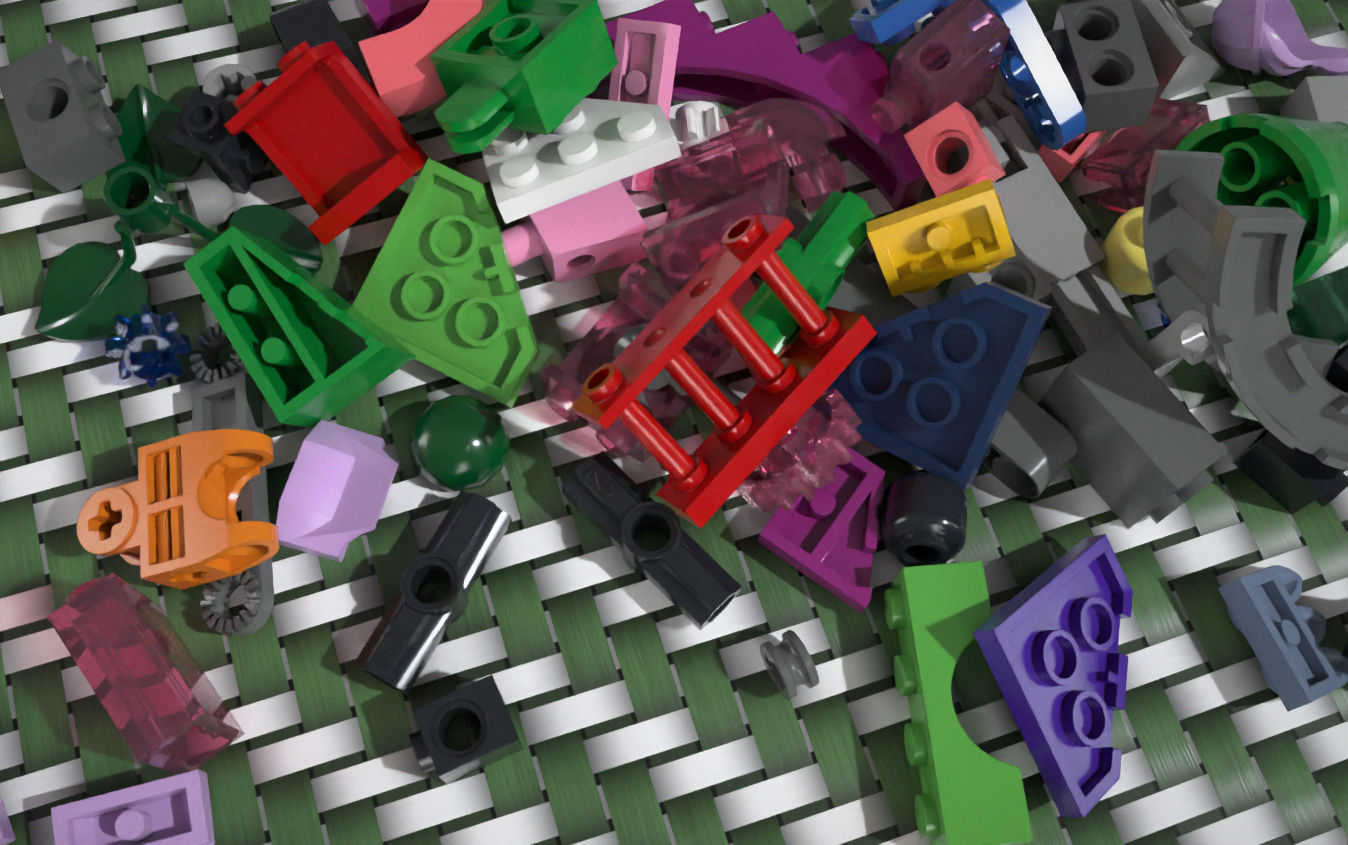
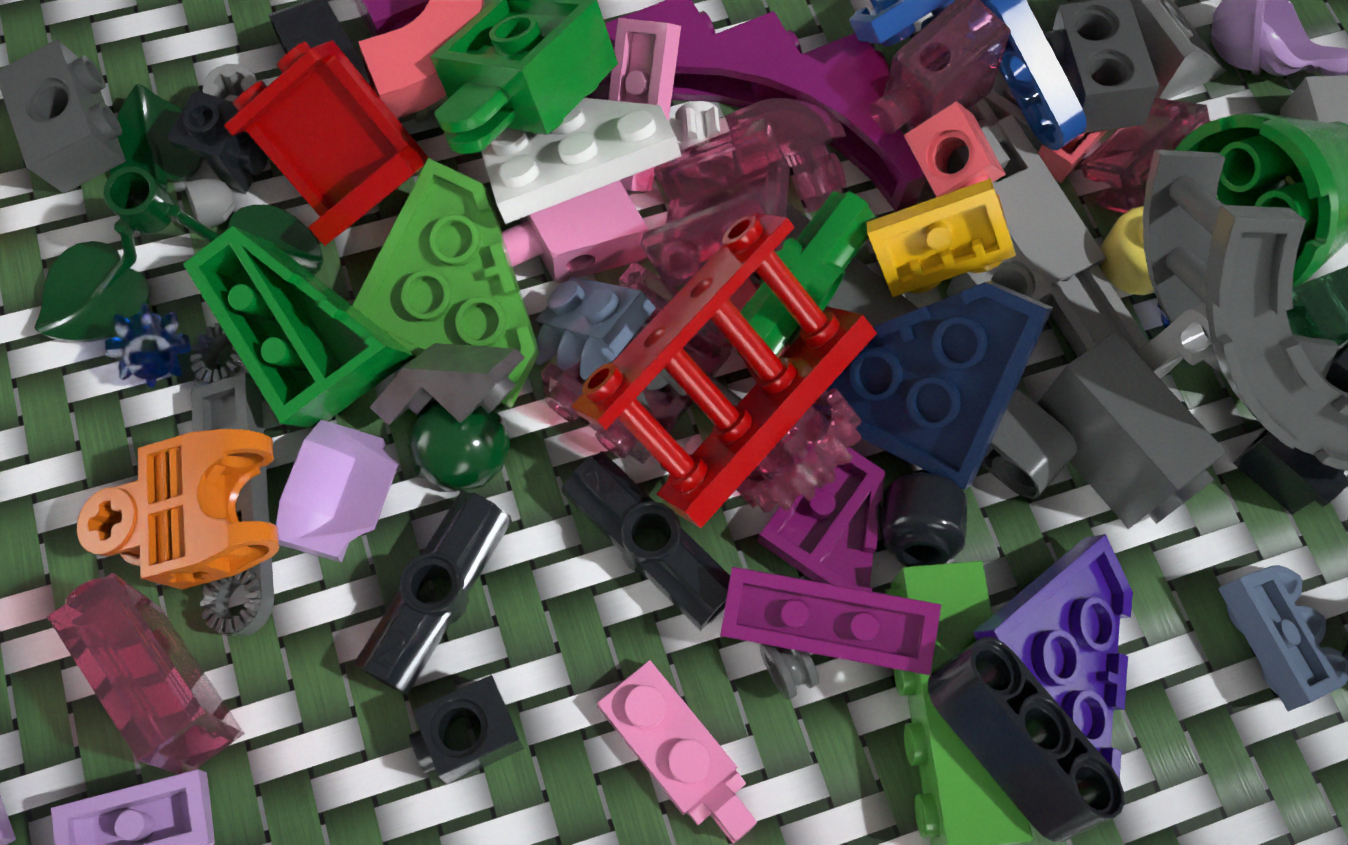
(454, 376): none -> flat silver slope
(589, 323): none -> sand blue plate
(677, 750): none -> bright pink hinge
(831, 620): none -> magenta plate
(1025, 740): none -> black beam

